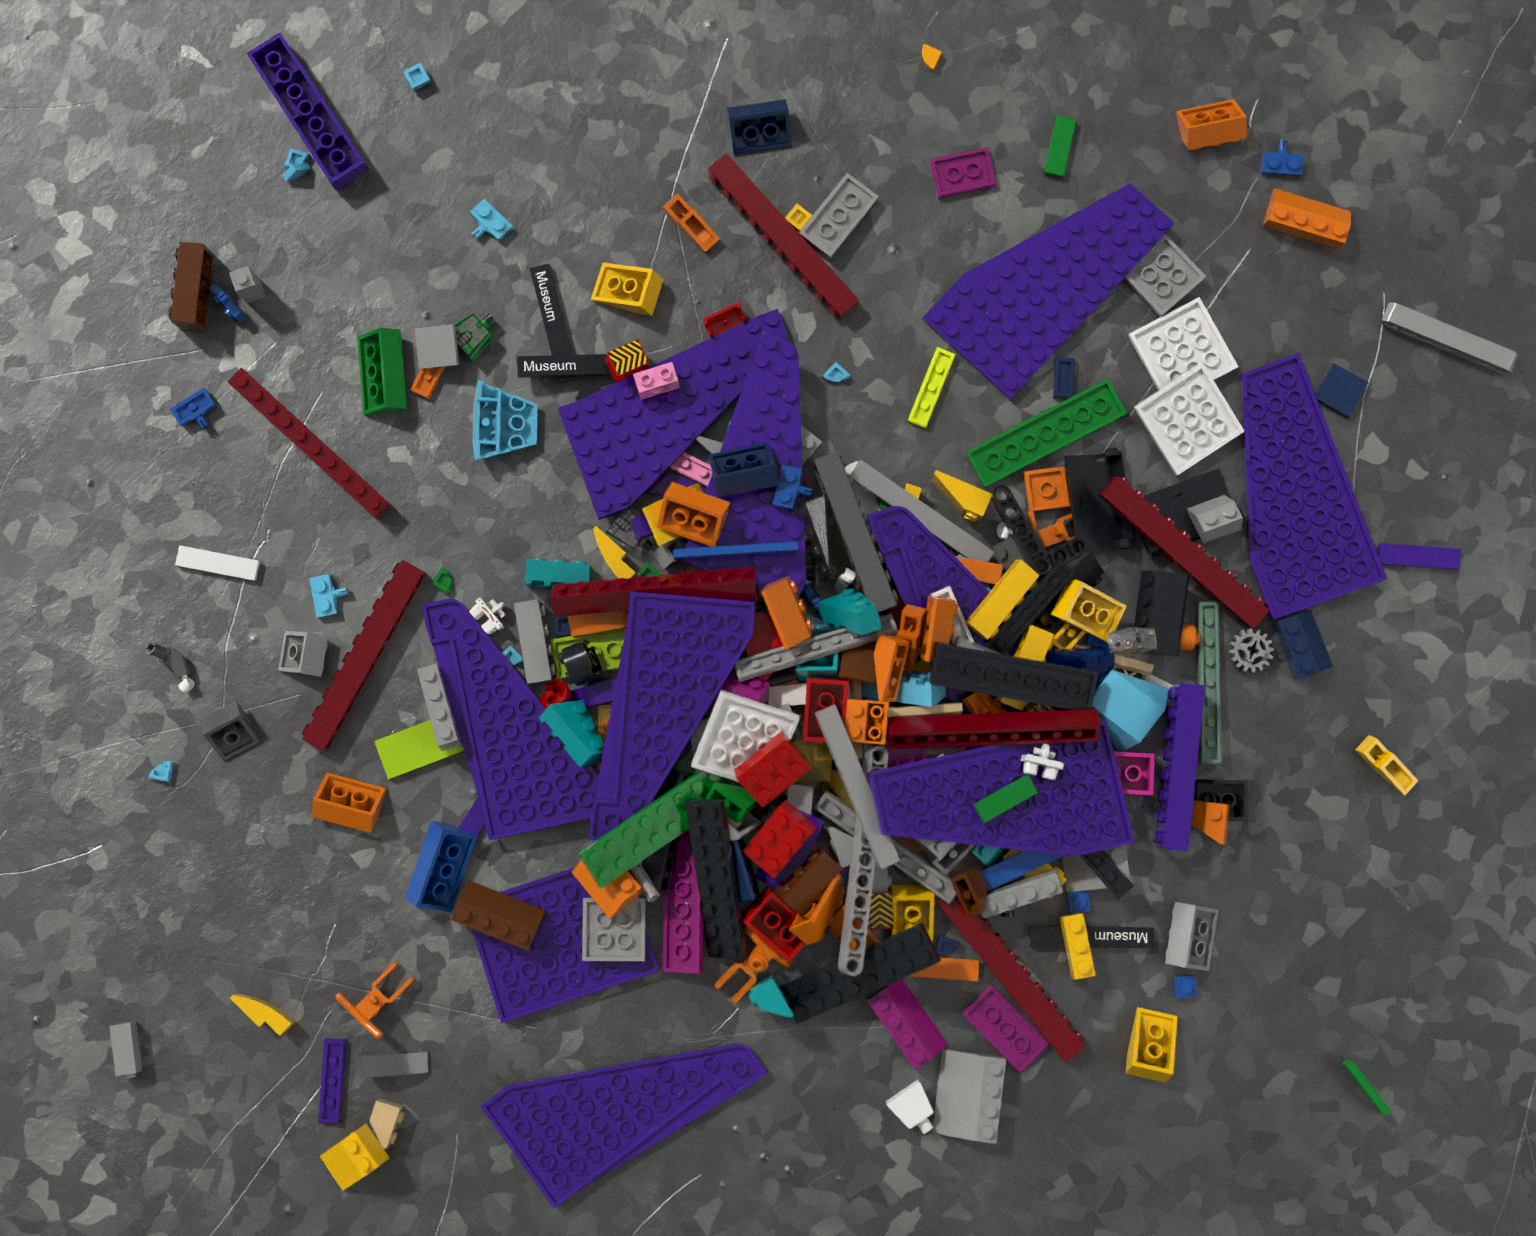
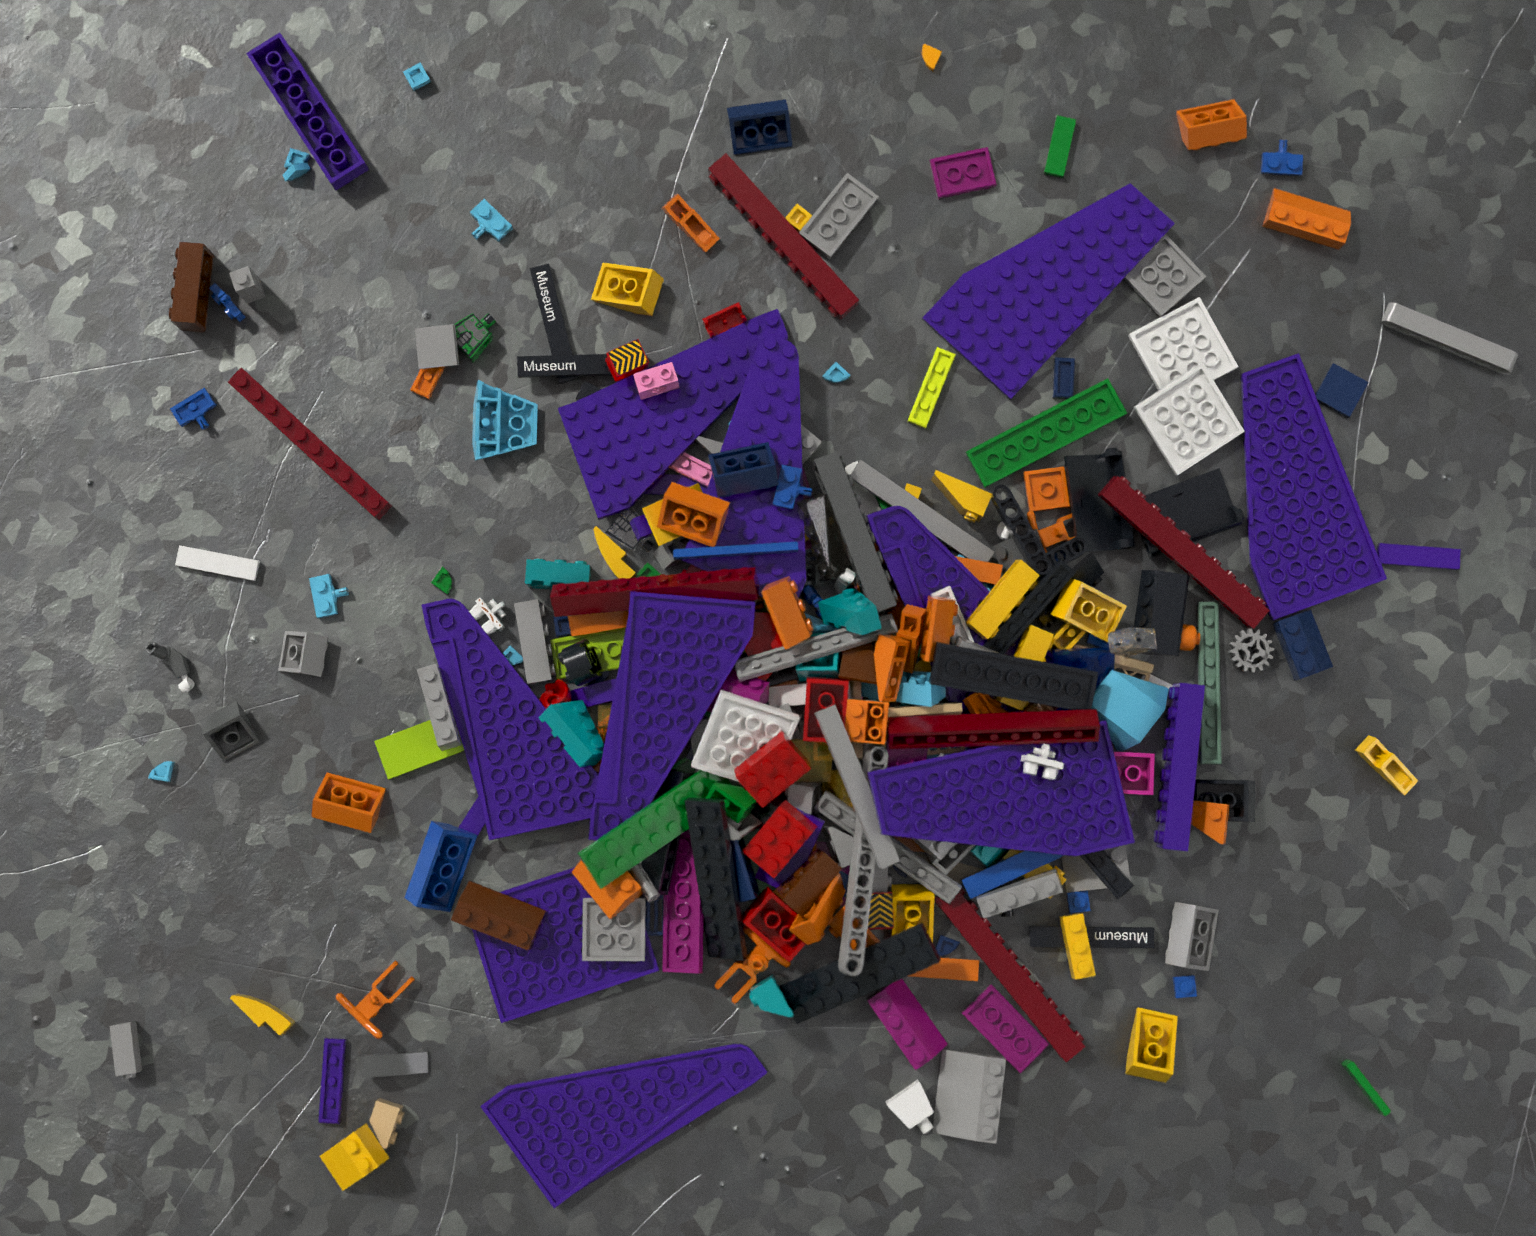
(363, 656): dark red brick -> none
(382, 371): green slope -> none
(656, 914): none -> dark blue tile
(971, 890): reddish brown slope -> none
(1005, 798): green tile -> none
(1216, 518): light grey slope -> none

